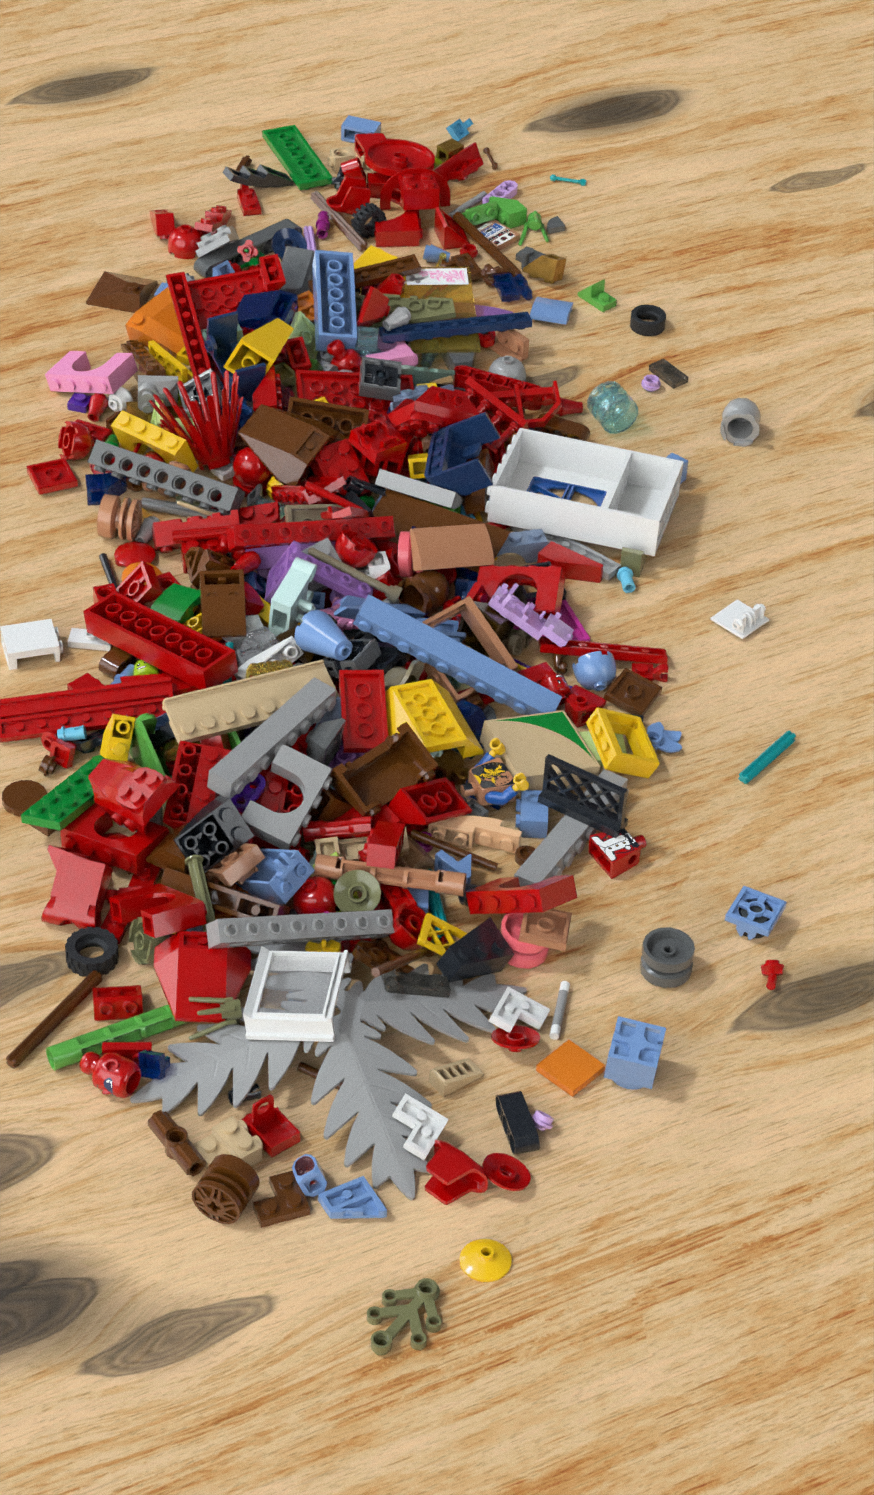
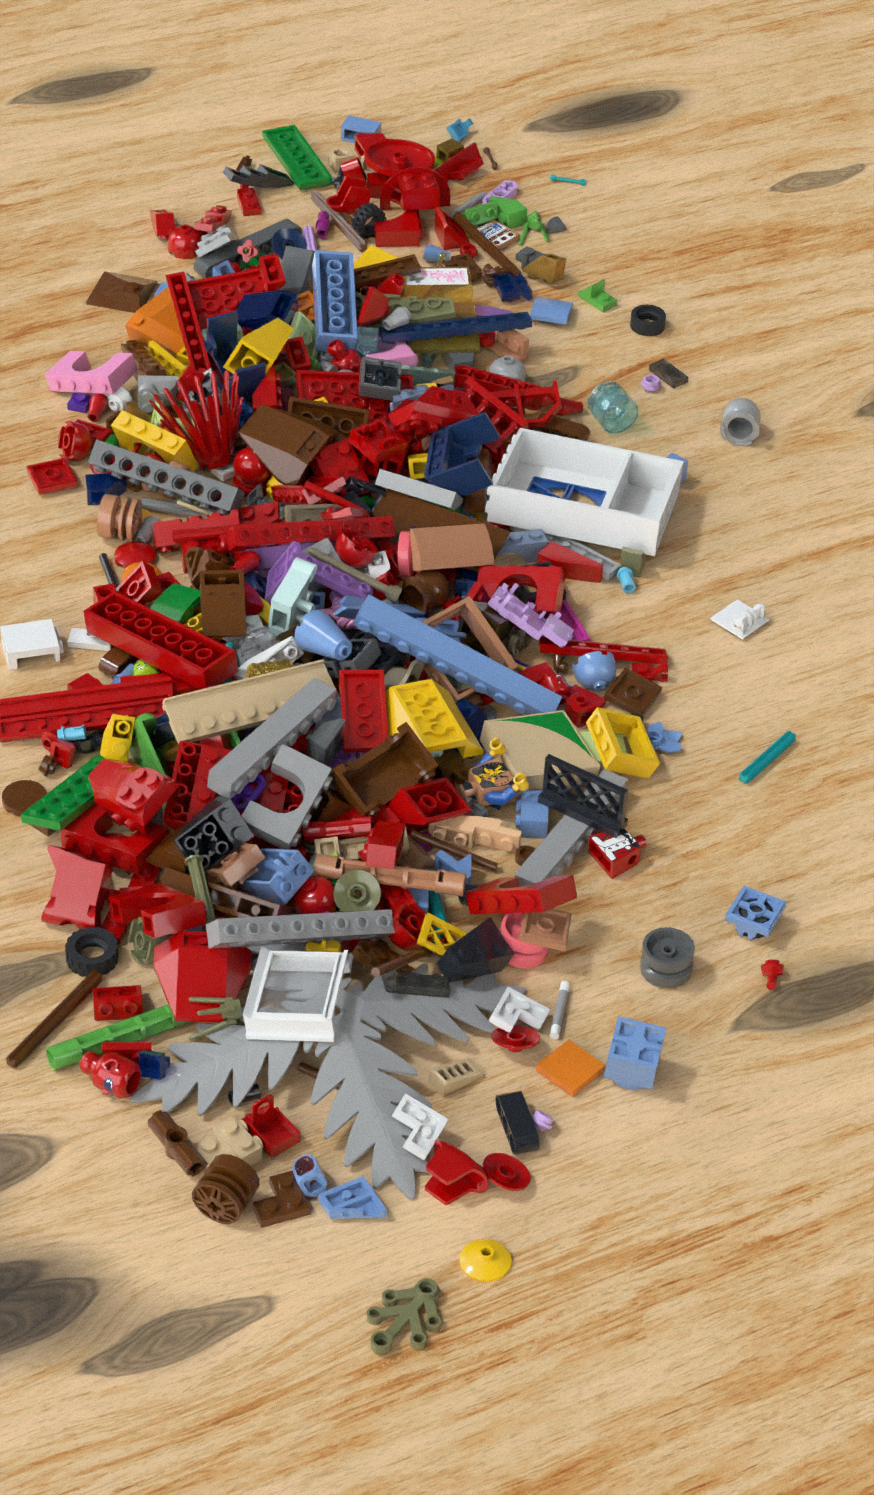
(188, 380): none -> red plate

